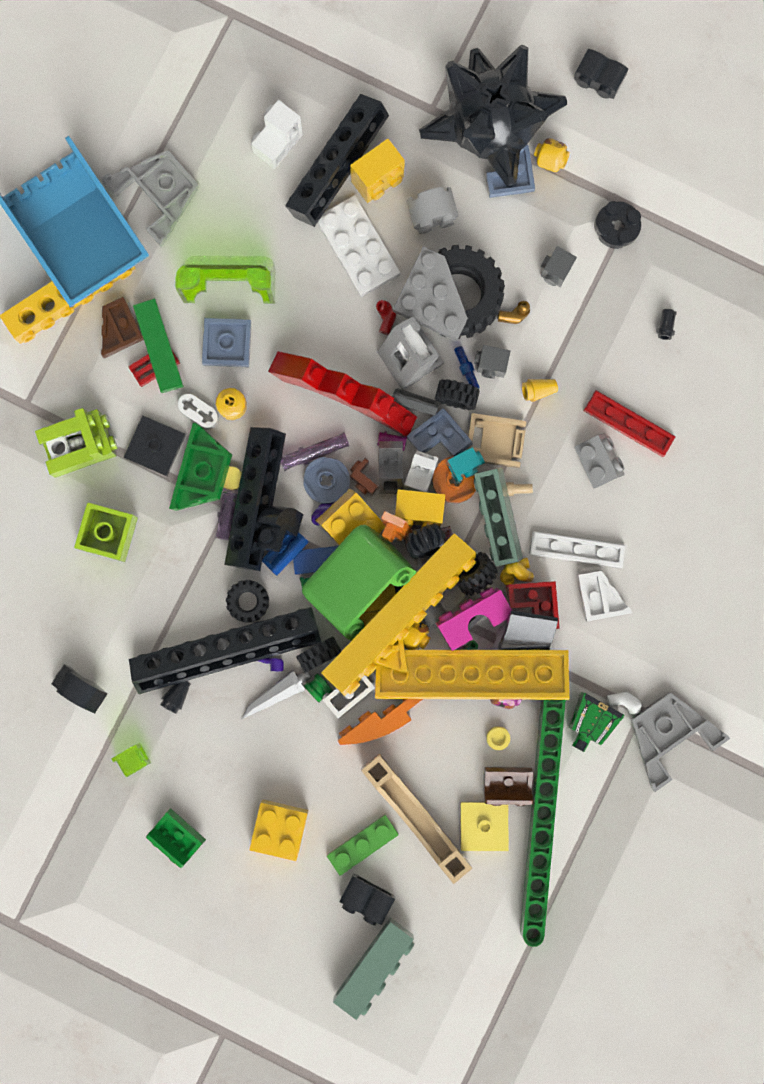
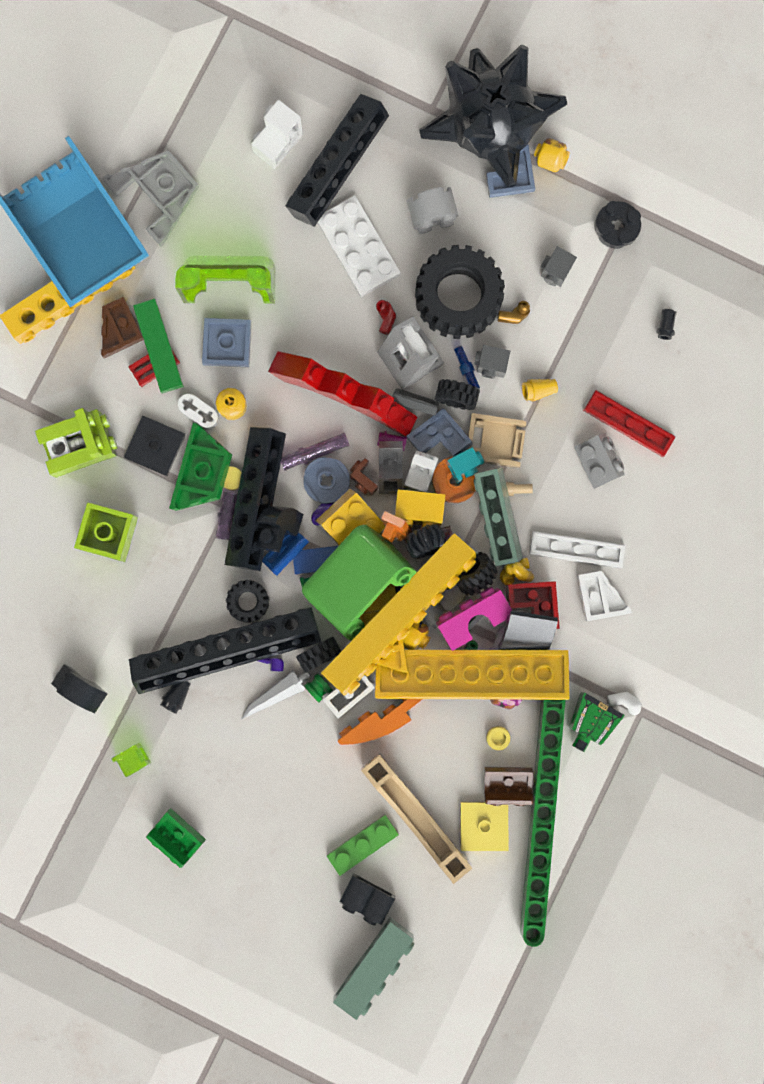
(279, 830): yellow brick -> none
(378, 171): yellow brick -> none
(432, 296): light grey plate -> none
(600, 74): black brick -> none
(666, 726): light grey wing -> none

